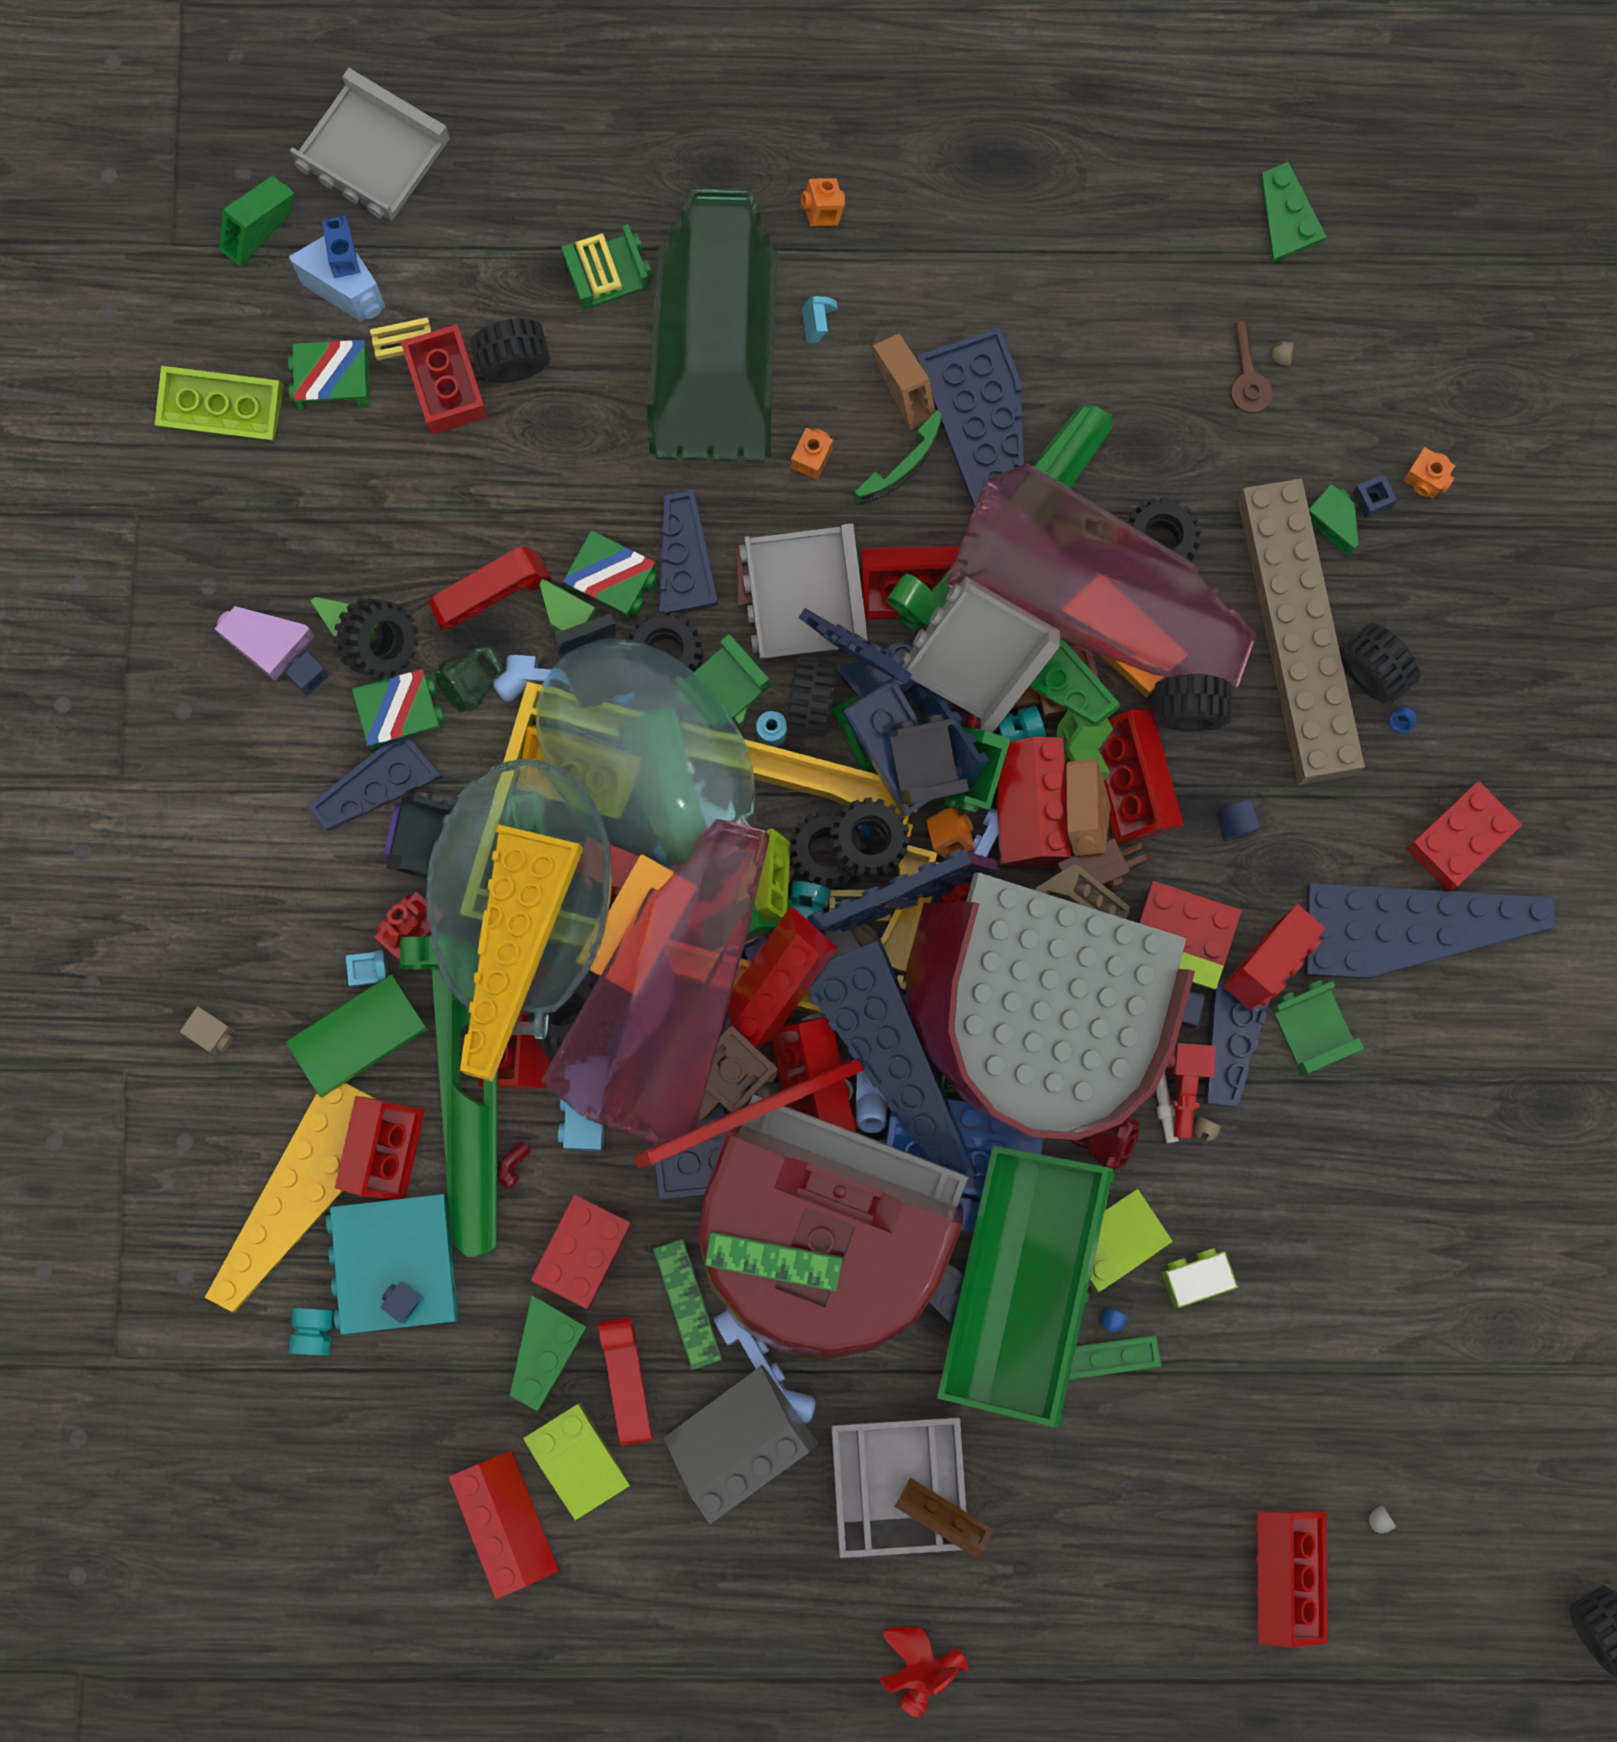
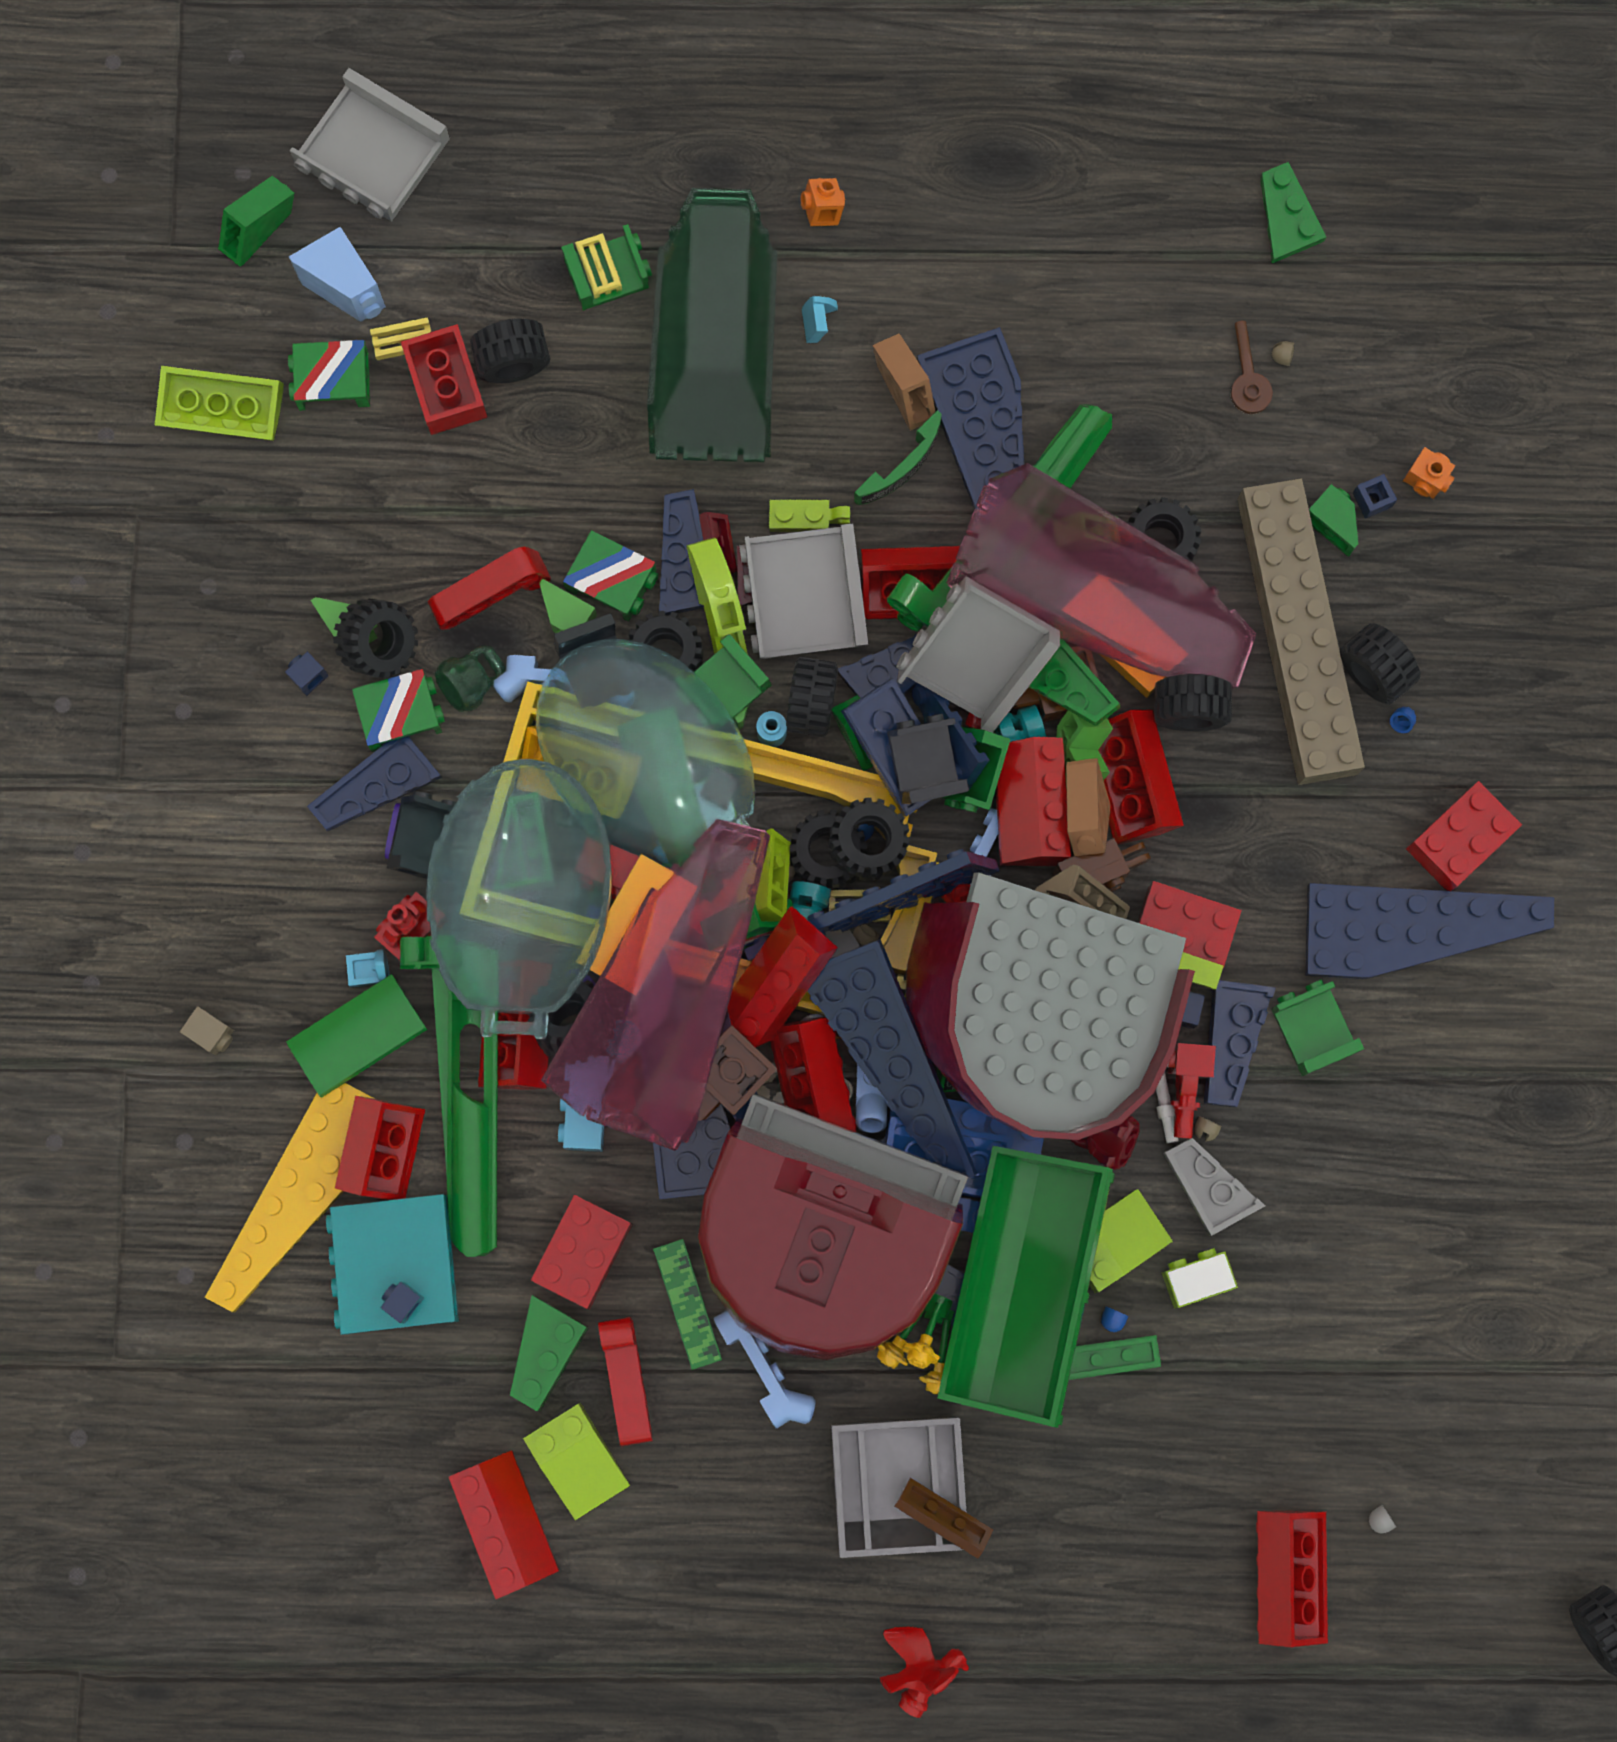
(264, 638): lavender slope -> none
(311, 1331): teal wheel -> none
(340, 247): blue leg -> none
(509, 1163): dark red arm -> none
(523, 904): yellow wing -> none
(716, 592): none -> lime slope
(717, 526): none -> dark red tile
(738, 1444): dark grey slope -> none
(747, 1113): red tile -> none
(773, 1261): tile -> none
(805, 515): none -> lime plate
(812, 453): orange brick -> none
(857, 646): dark blue wing -> none
(920, 1353): none -> yellow plant
(950, 832): orange brick -> none
(1210, 1188): none -> light grey wing
(1238, 820): dark blue brick -> none
(1275, 958): red brick -> none

